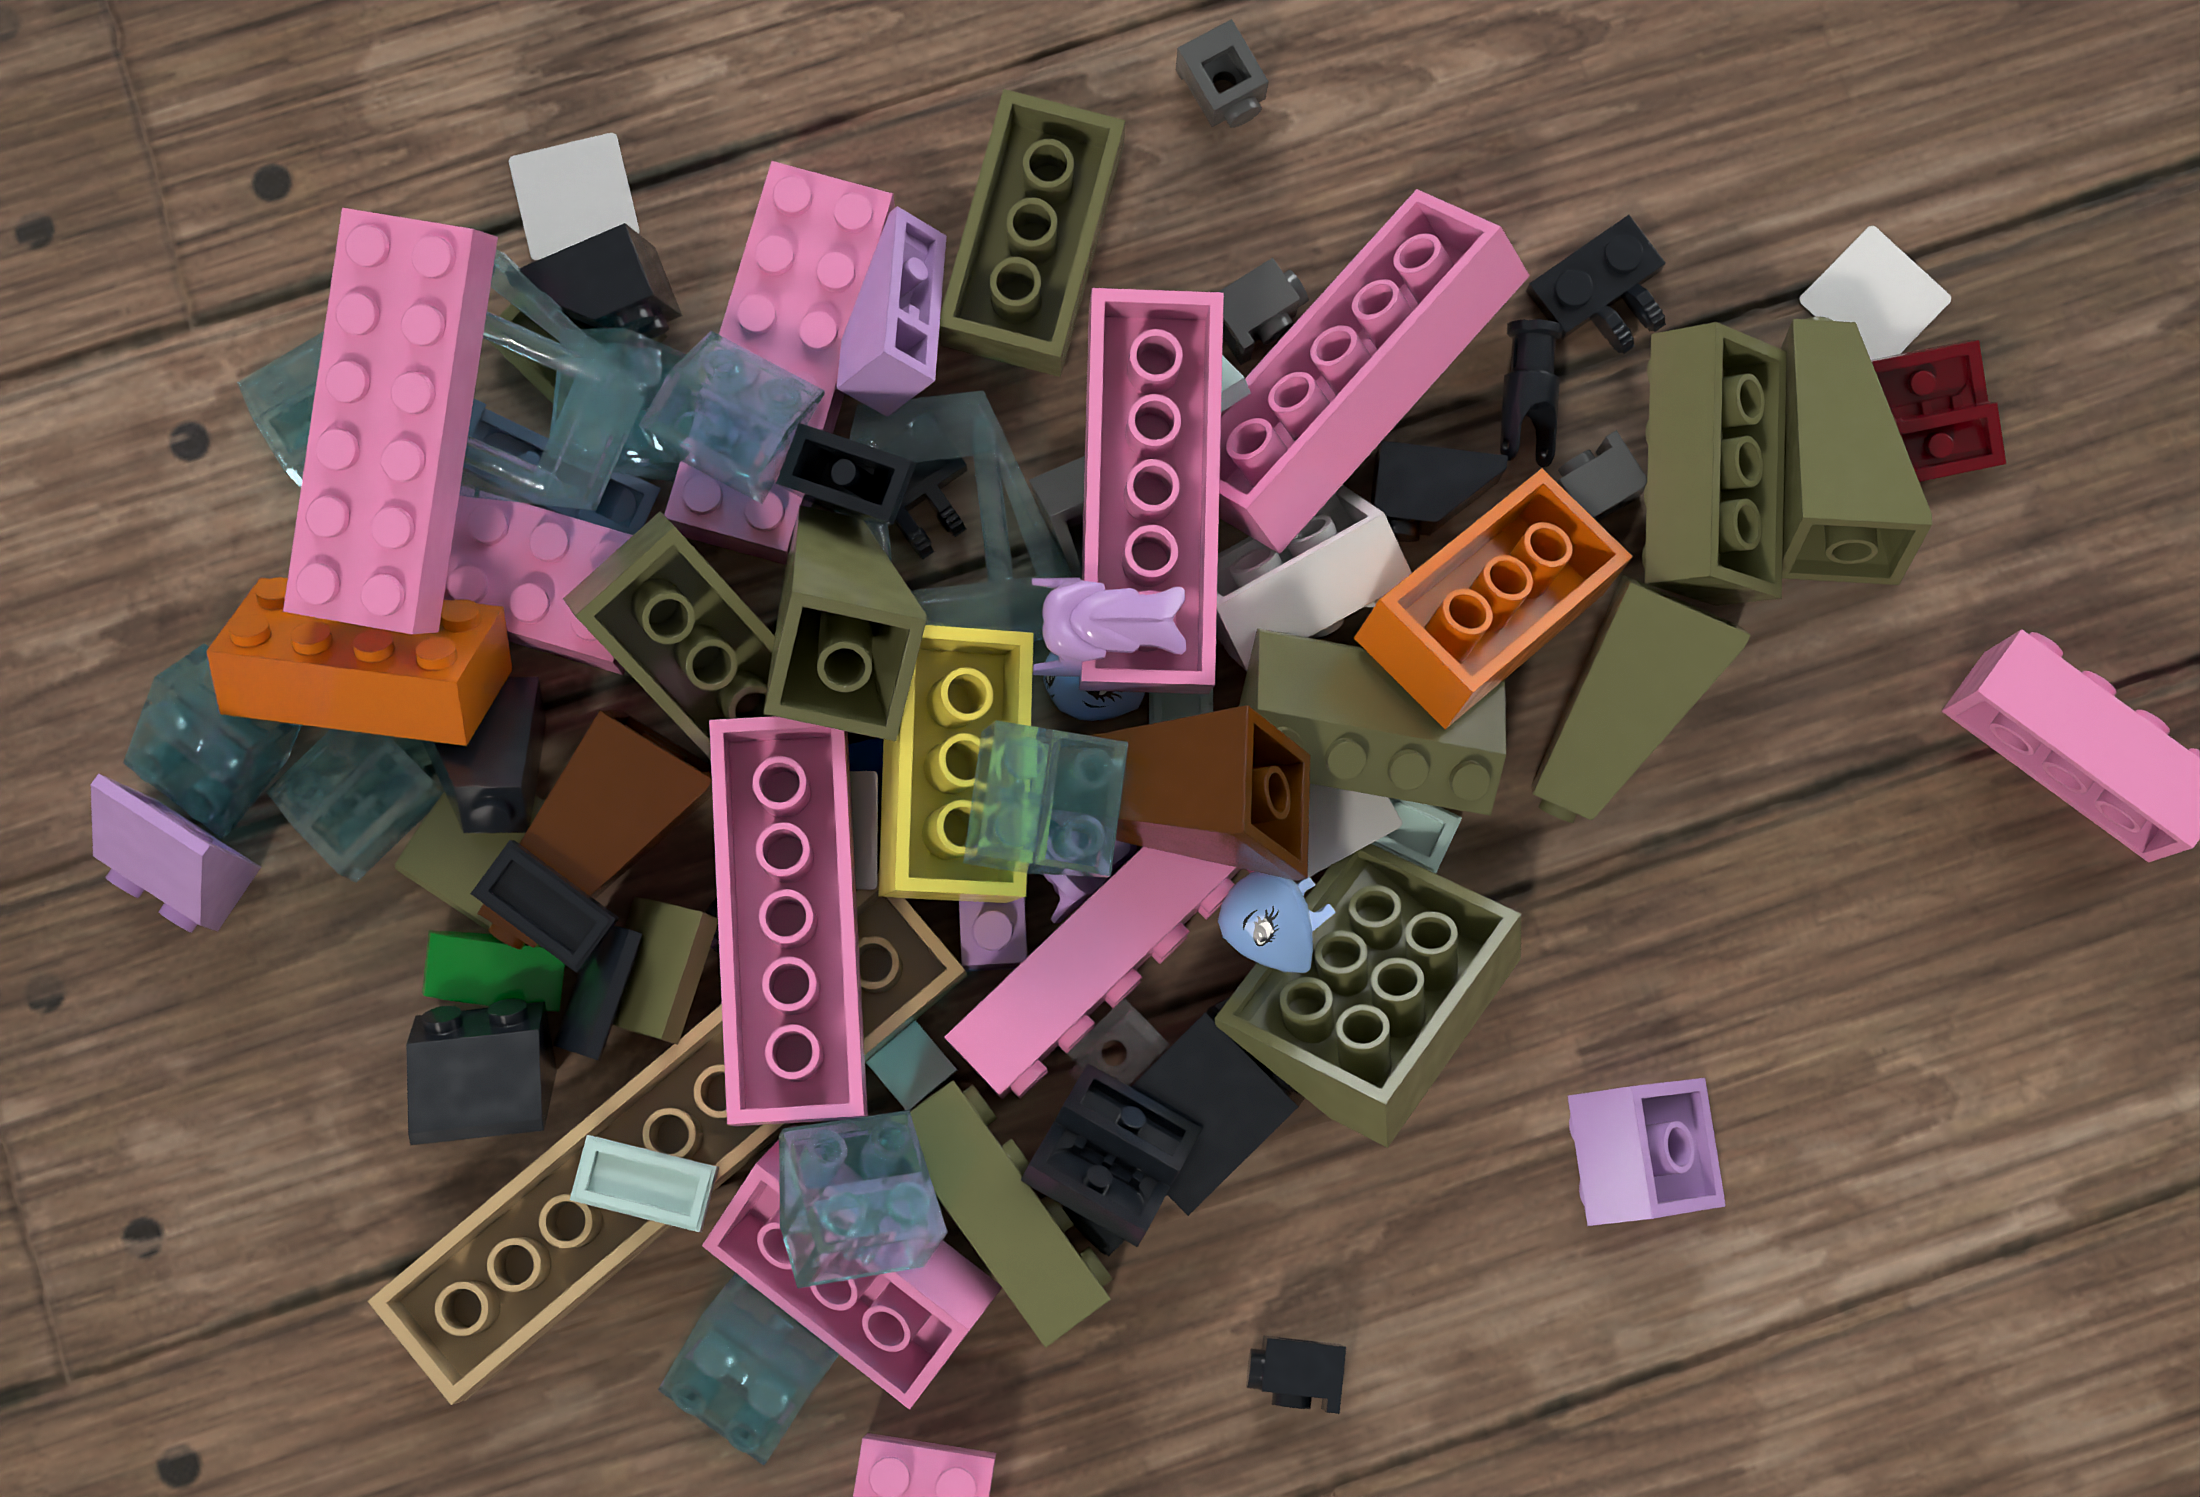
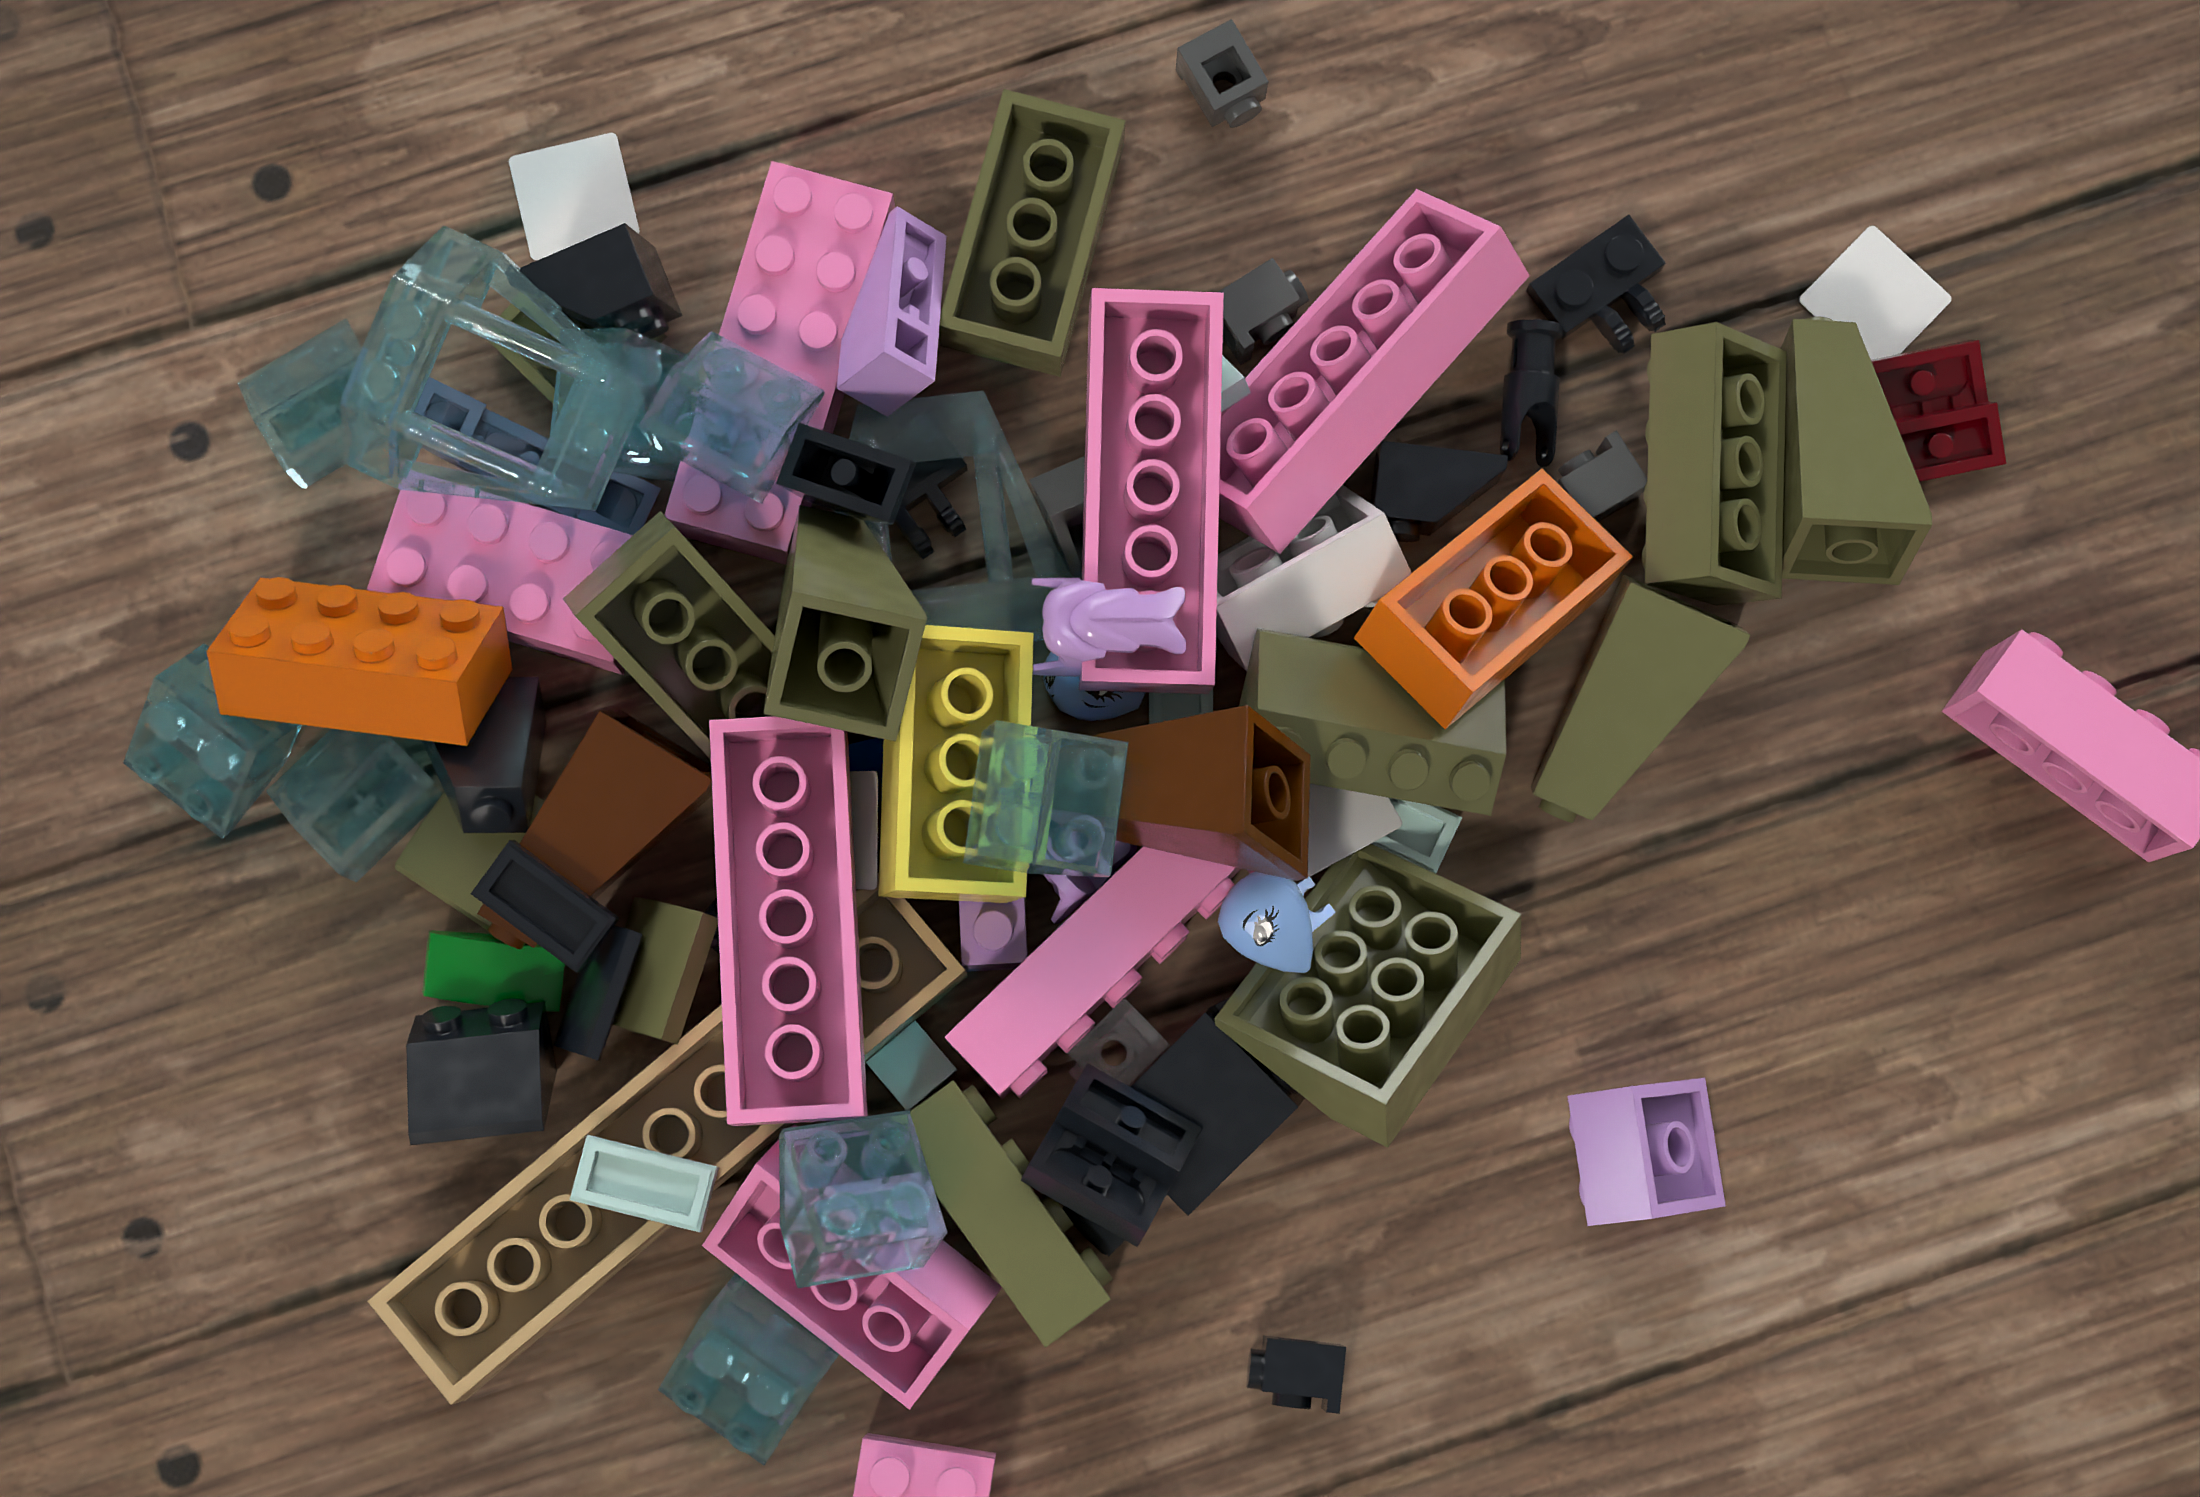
(166, 856): lavender slope -> none
(390, 422): bright pink brick -> none

